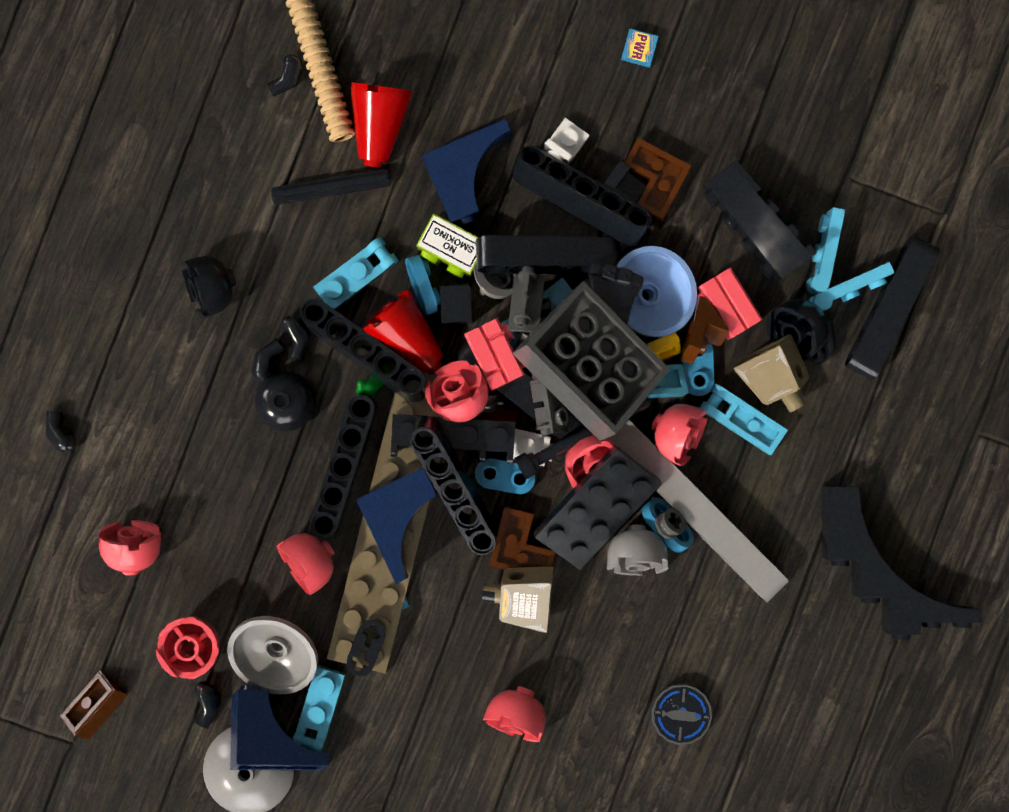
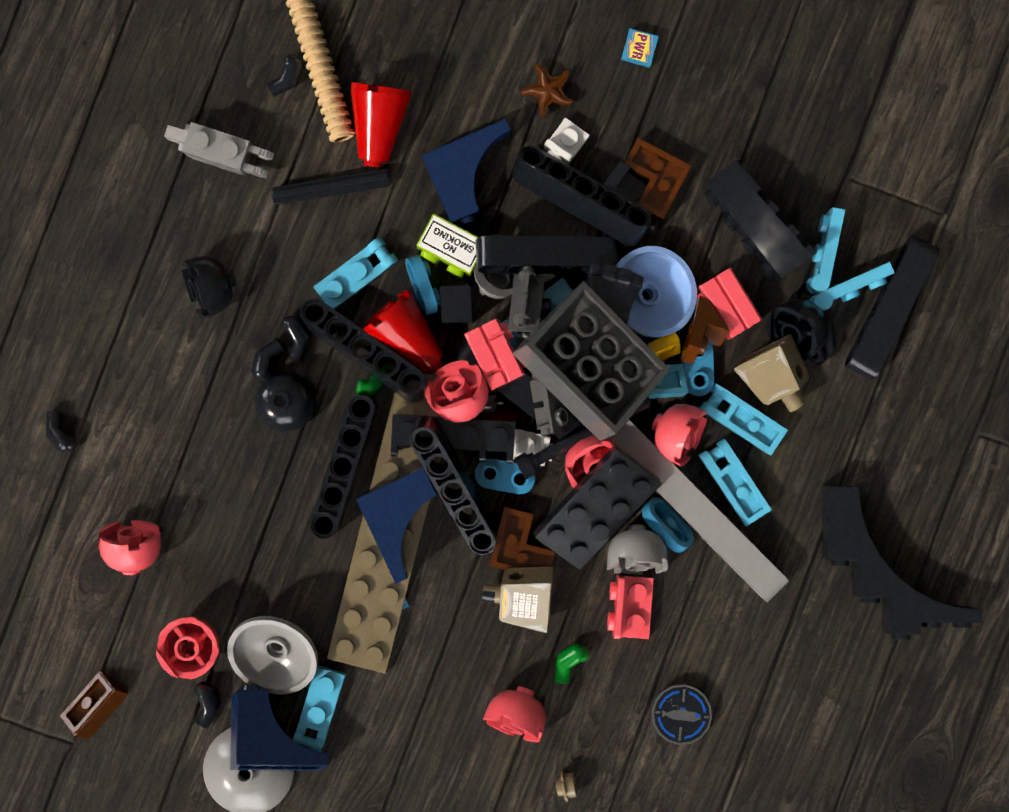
(218, 149): none -> light grey hinge
(308, 560): coral cylinder -> none
(359, 644): black beam -> none
(548, 90): none -> reddish brown animal
(566, 786): none -> dark tan plate
(567, 659): none -> green arm
(631, 606): none -> coral bracket
(677, 521): dark grey bush -> none
(735, 483): none -> medium azure plate

